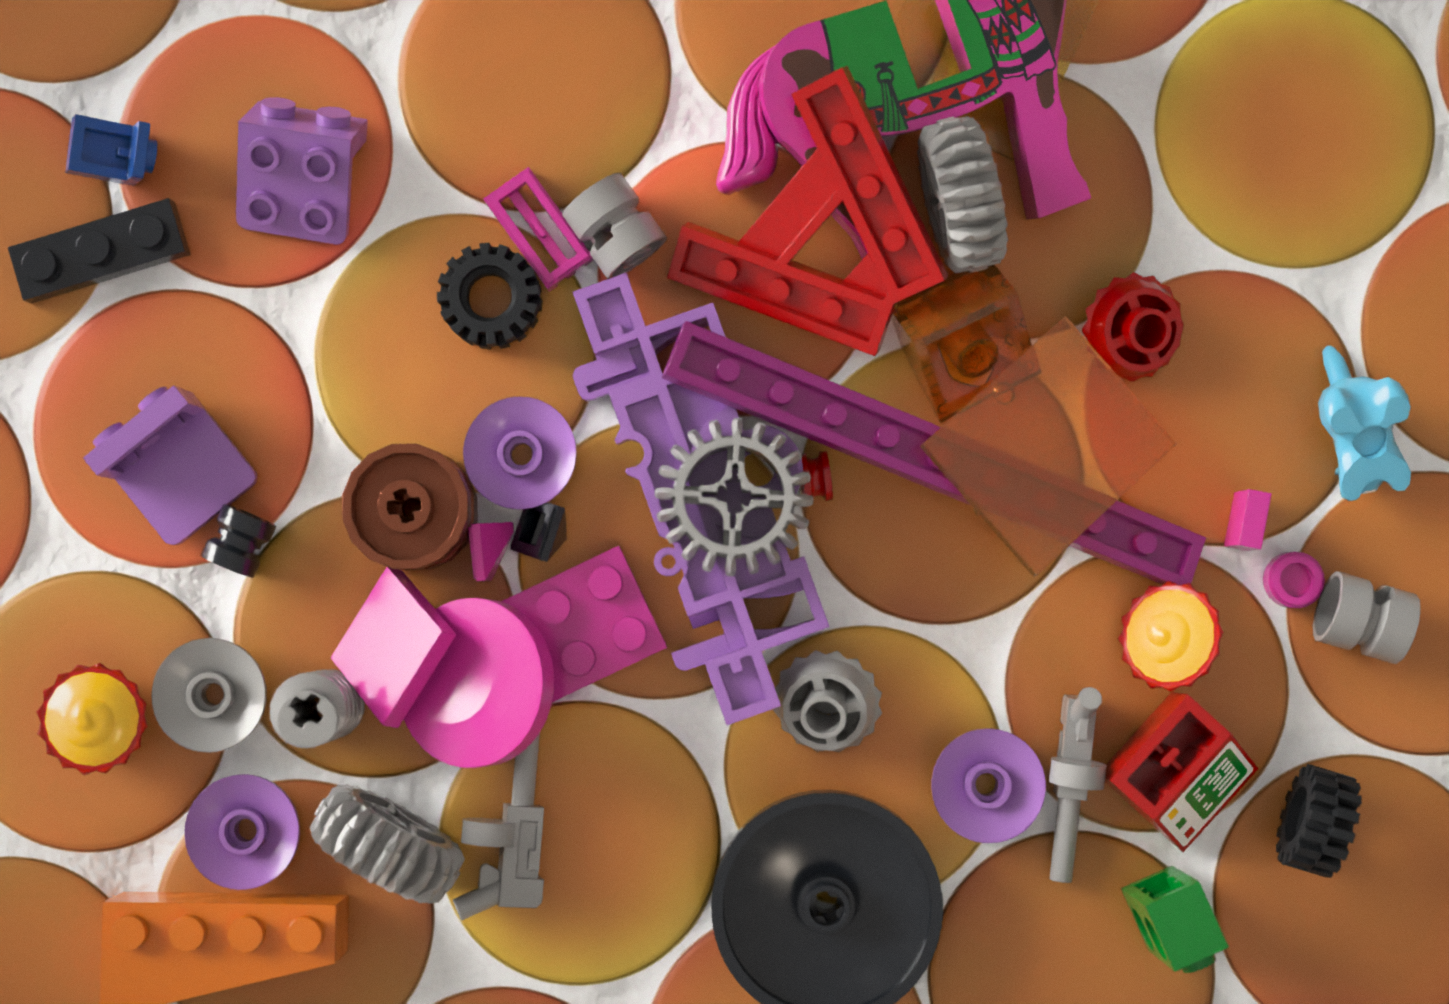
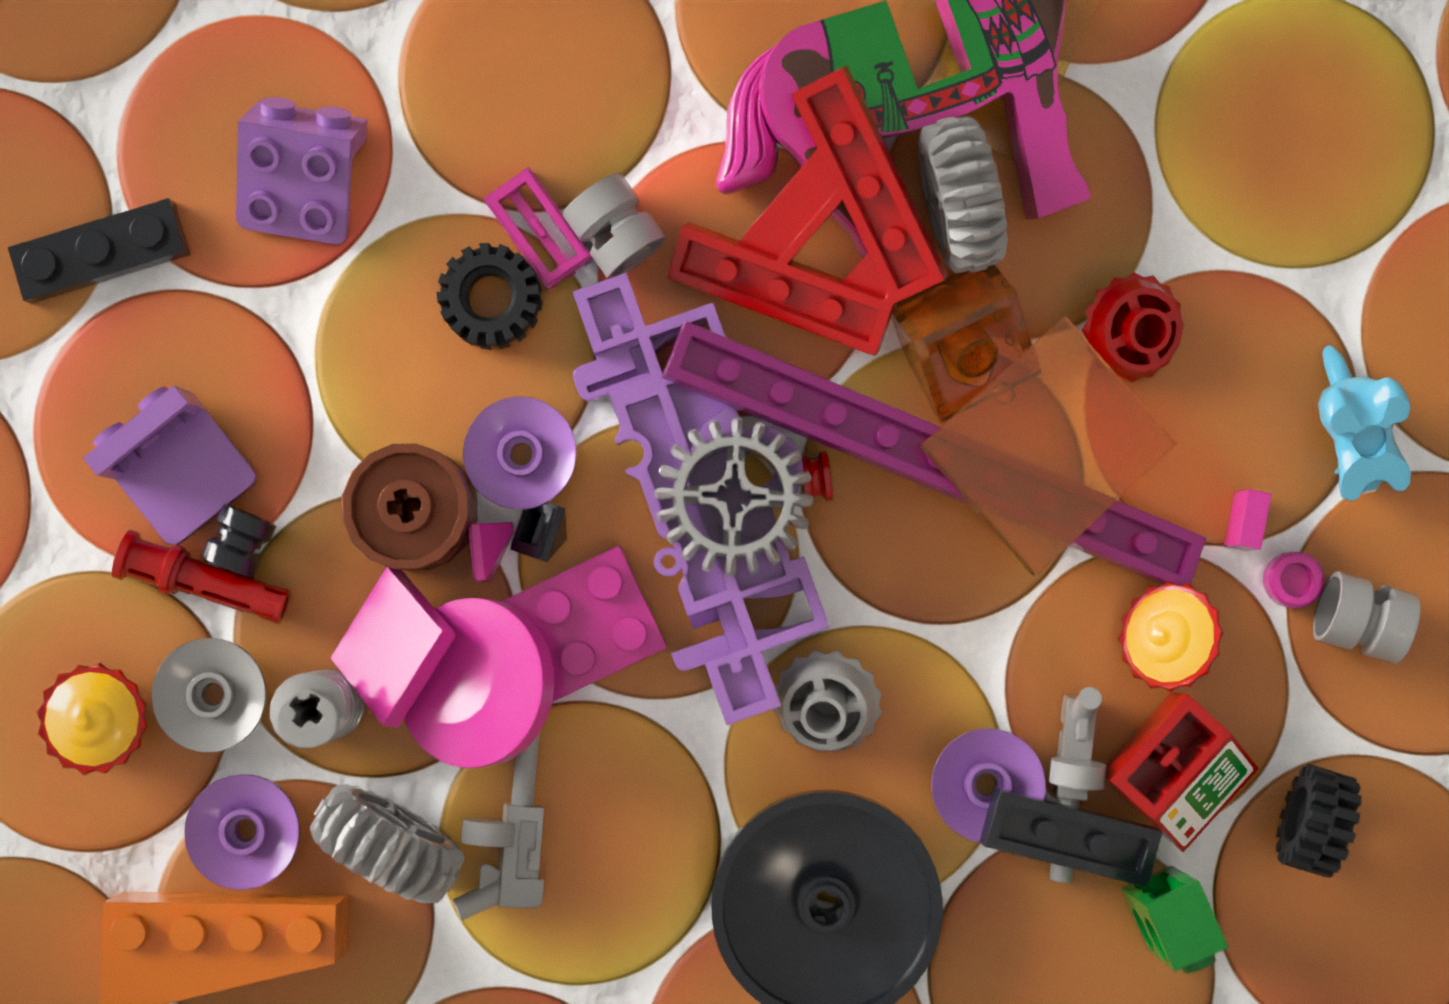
(110, 150): blue bracket -> none
(176, 571): none -> red pin
(1070, 836): none -> black plate

